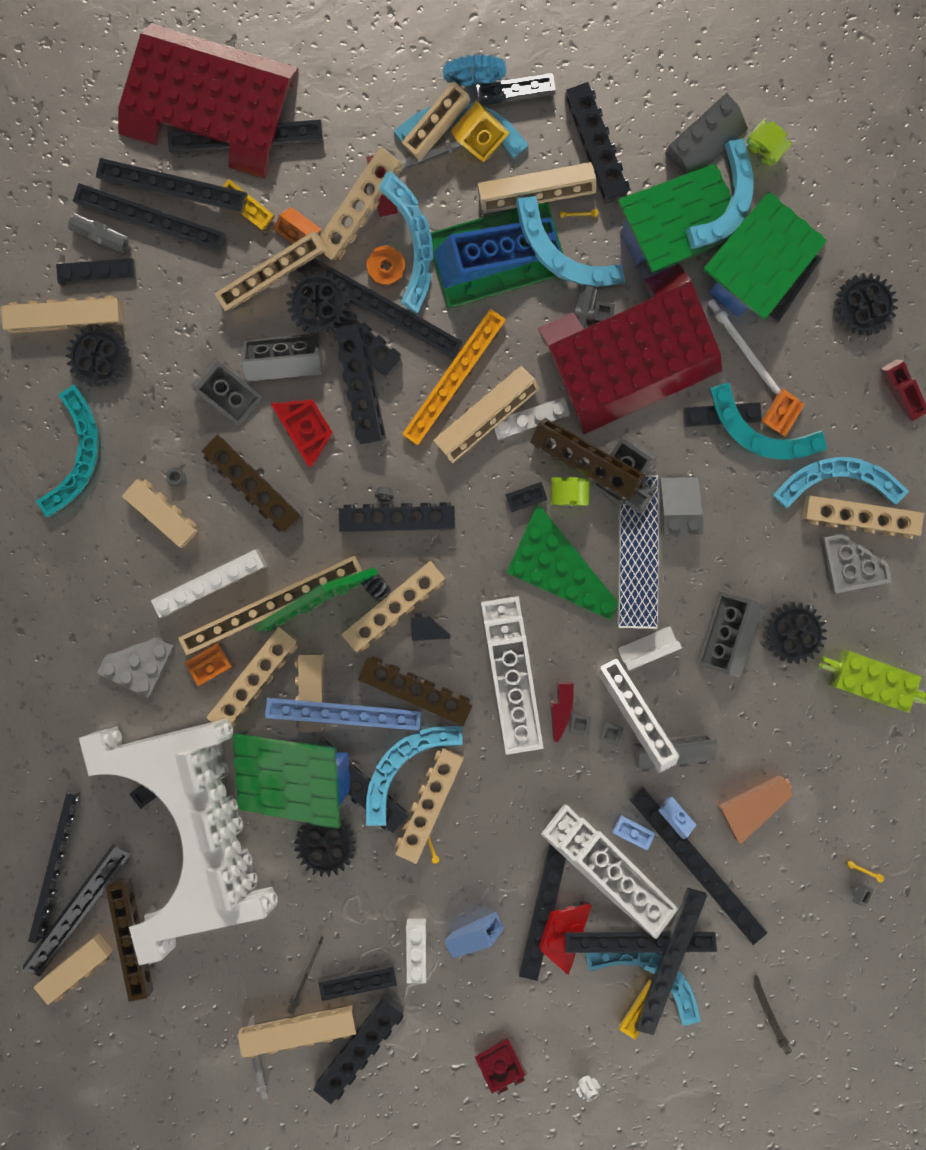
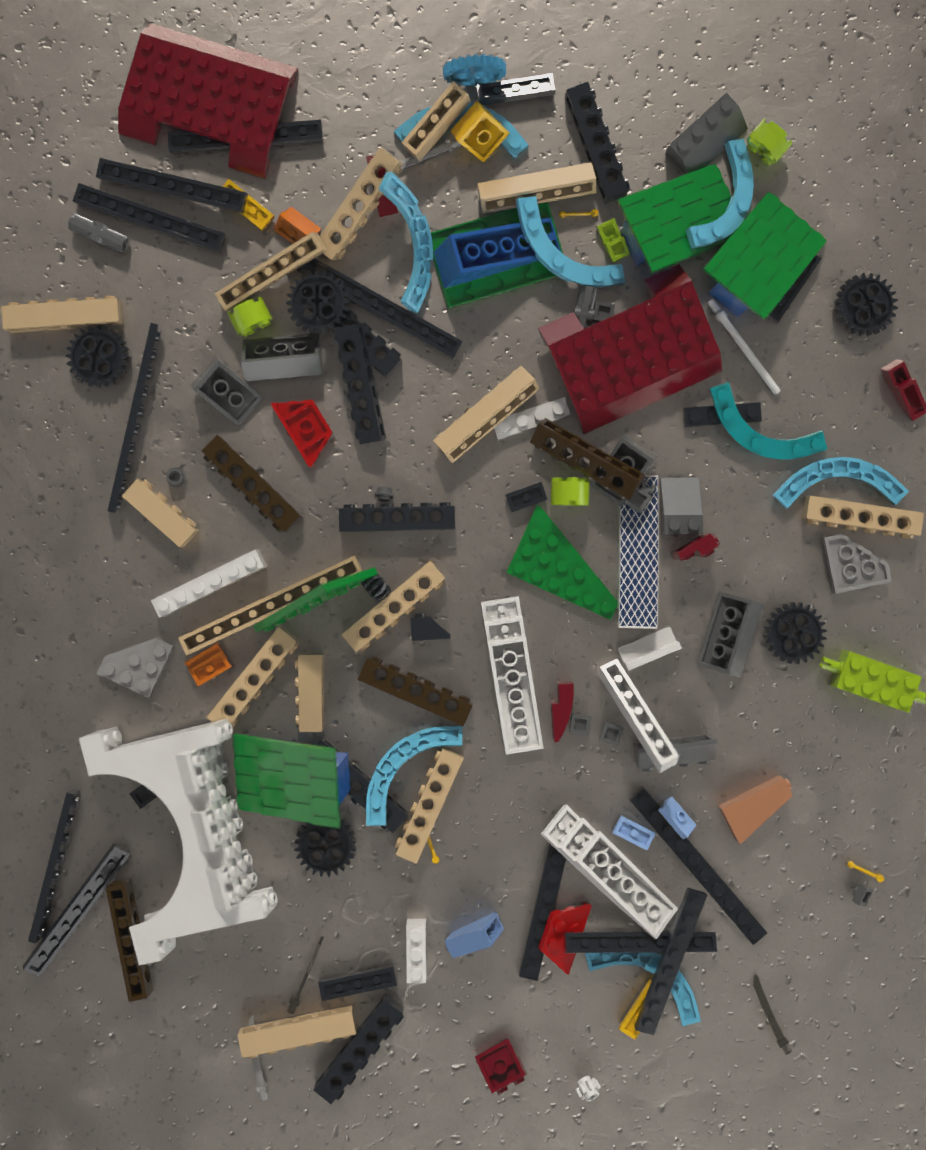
(73, 969): tan brick -> none
(86, 454): teal plate -> none
(96, 271): black plate -> none
(136, 410): none -> black plate
(250, 316): none -> lime brick
(342, 714): medium blue plate -> none
(377, 259): orange plate -> none
(454, 377): light orange plate -> none
(612, 240): none -> lime slope
(700, 546): none -> dark red plate
(783, 412): orange plate -> none

